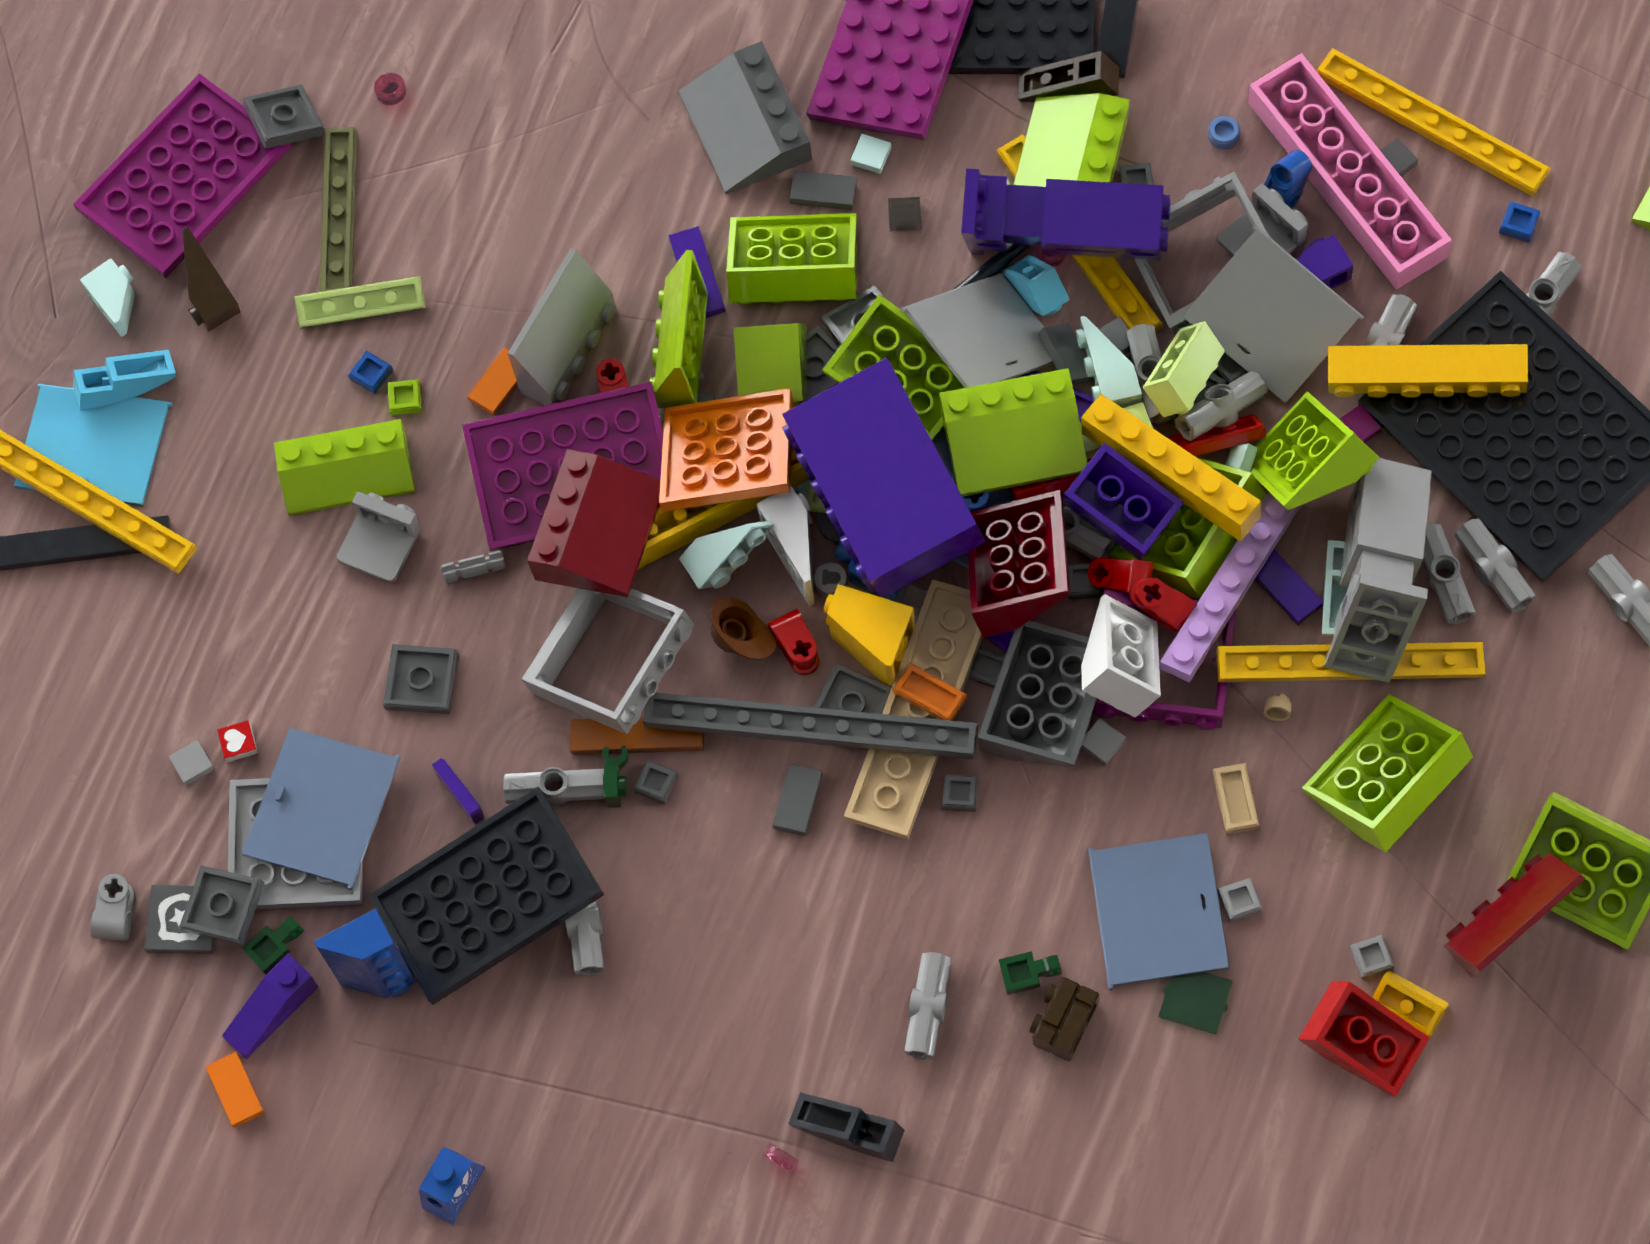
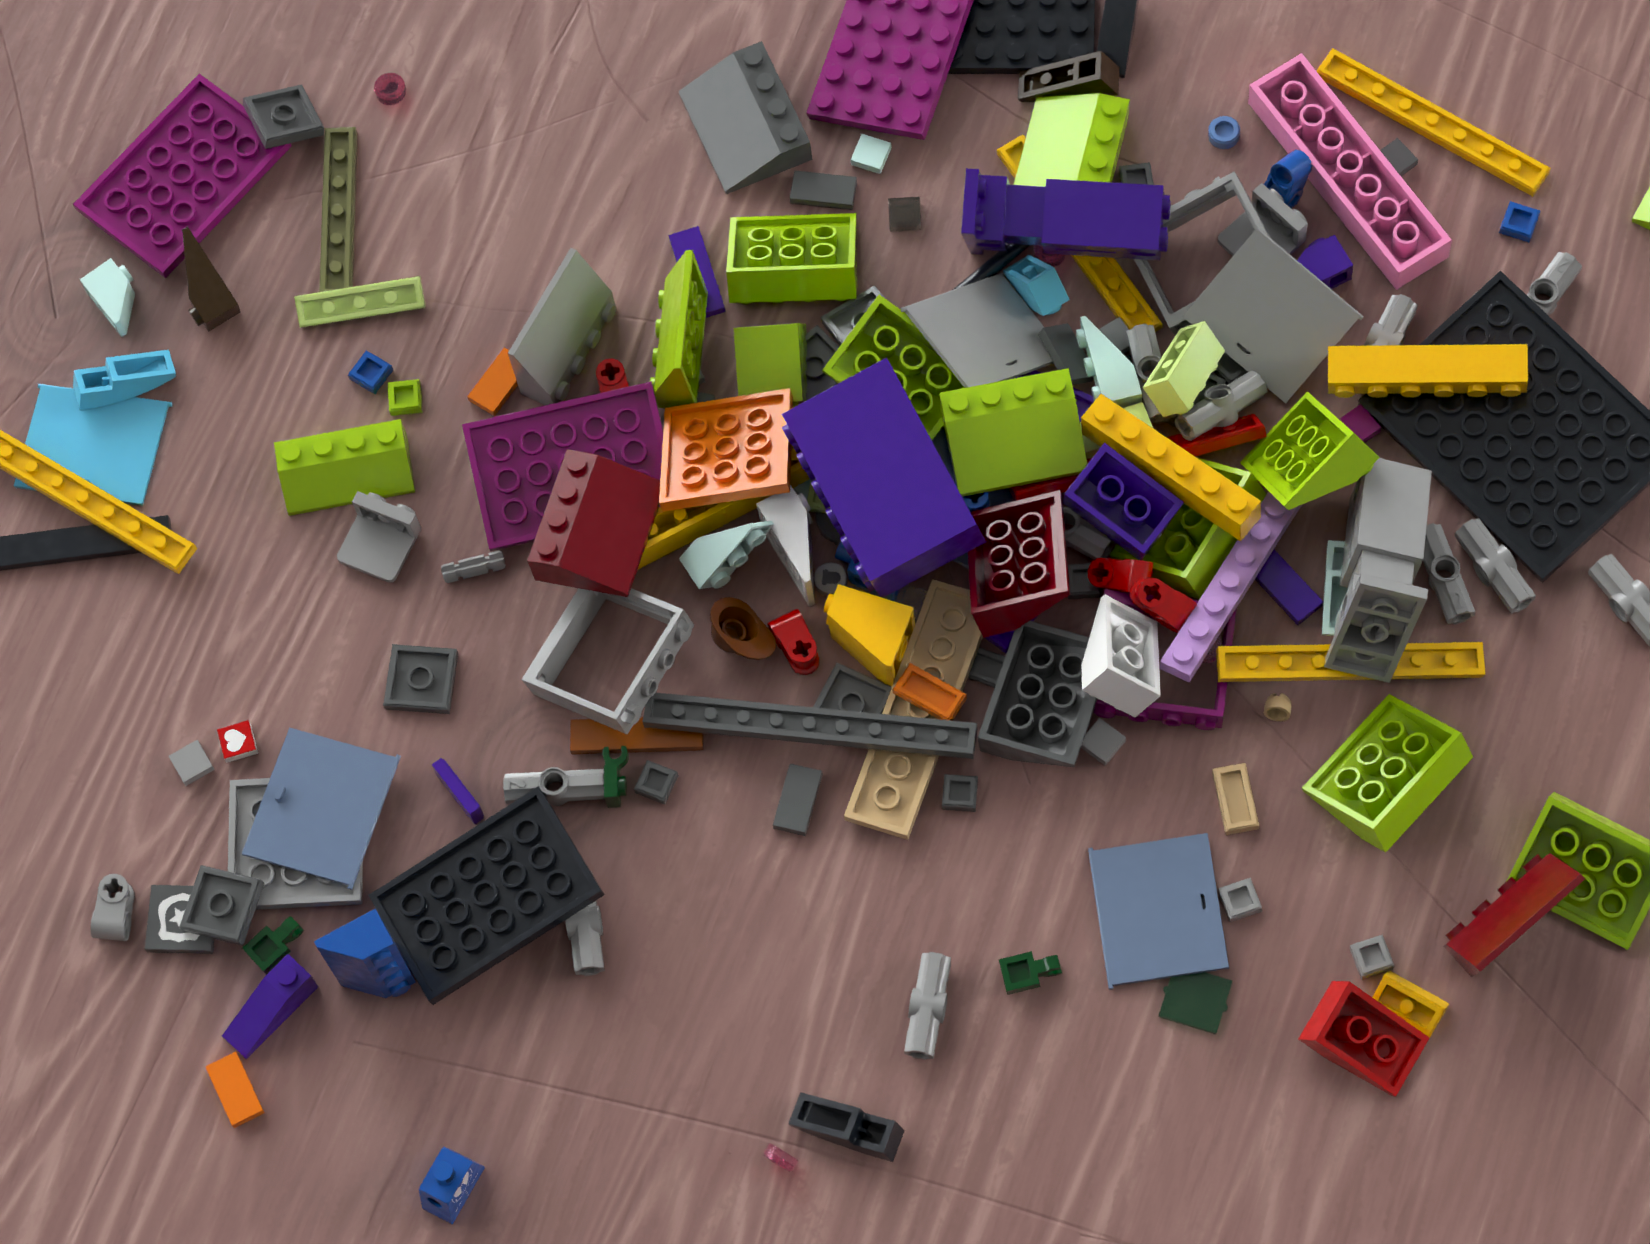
(1065, 1018): dark brown brick -> none
(1242, 456): light aqua tile -> none

